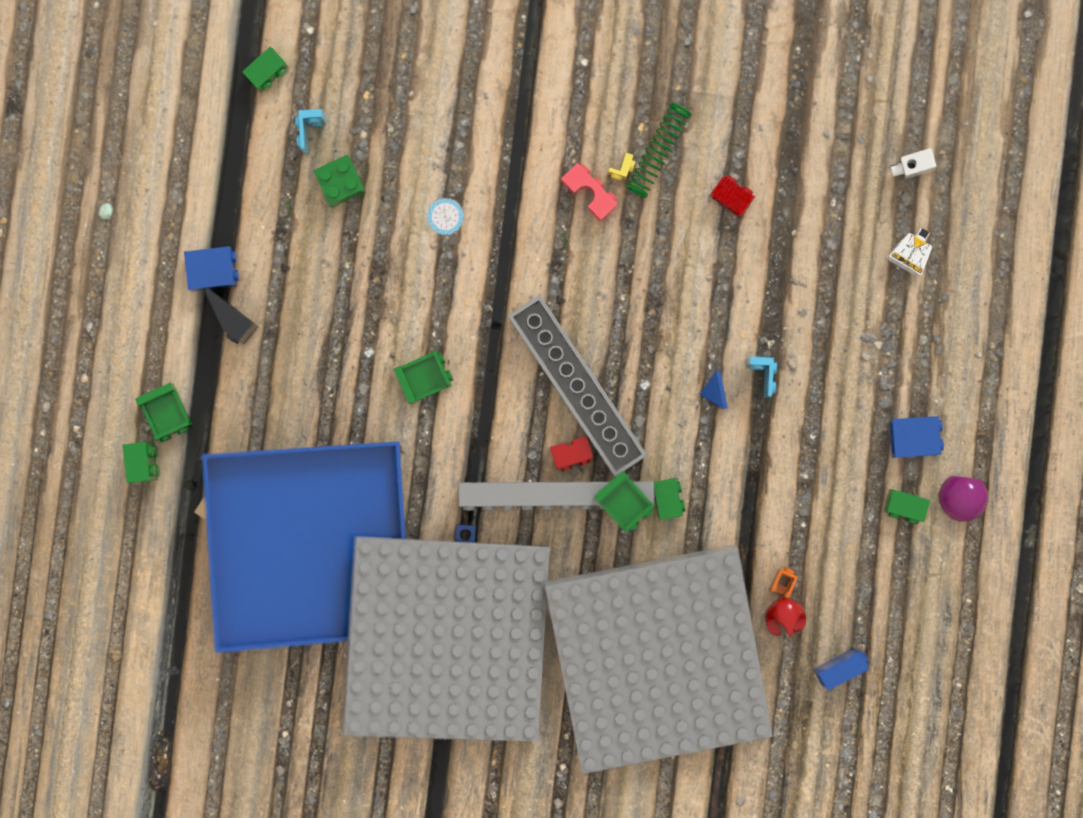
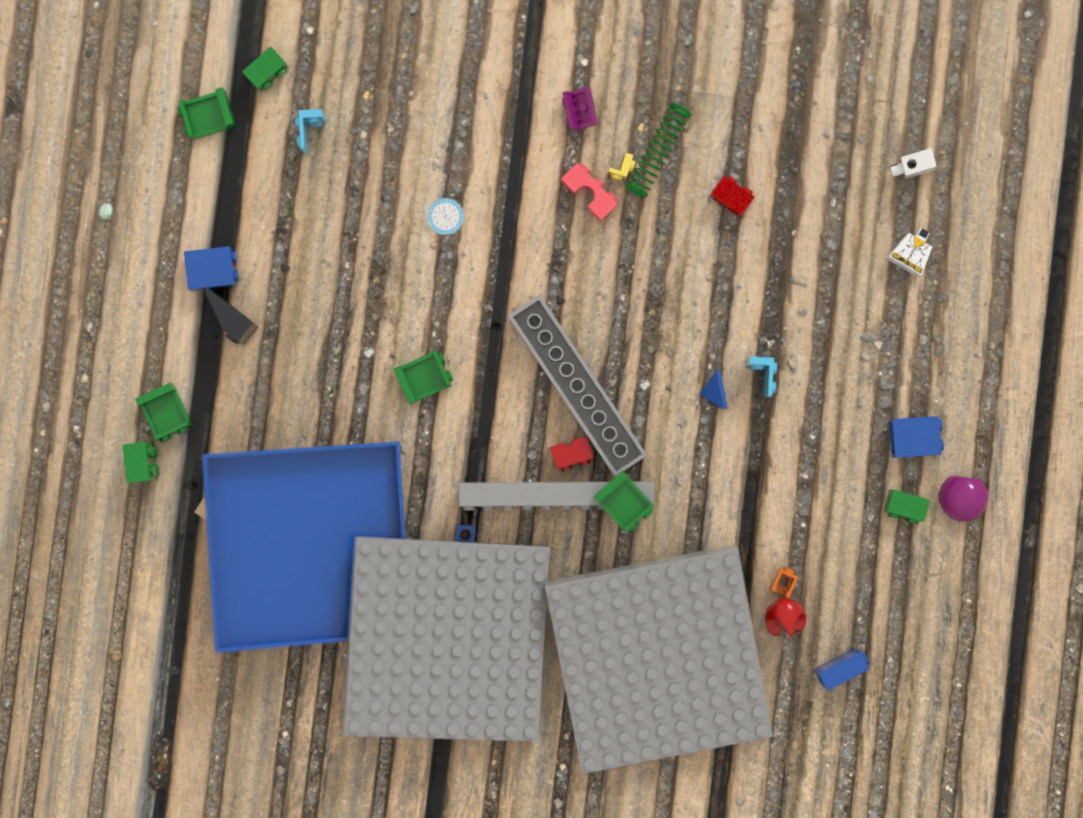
(206, 114): none -> green panel
(339, 181): green brick -> none
(580, 109): none -> magenta bracket
(667, 499): green brick -> none

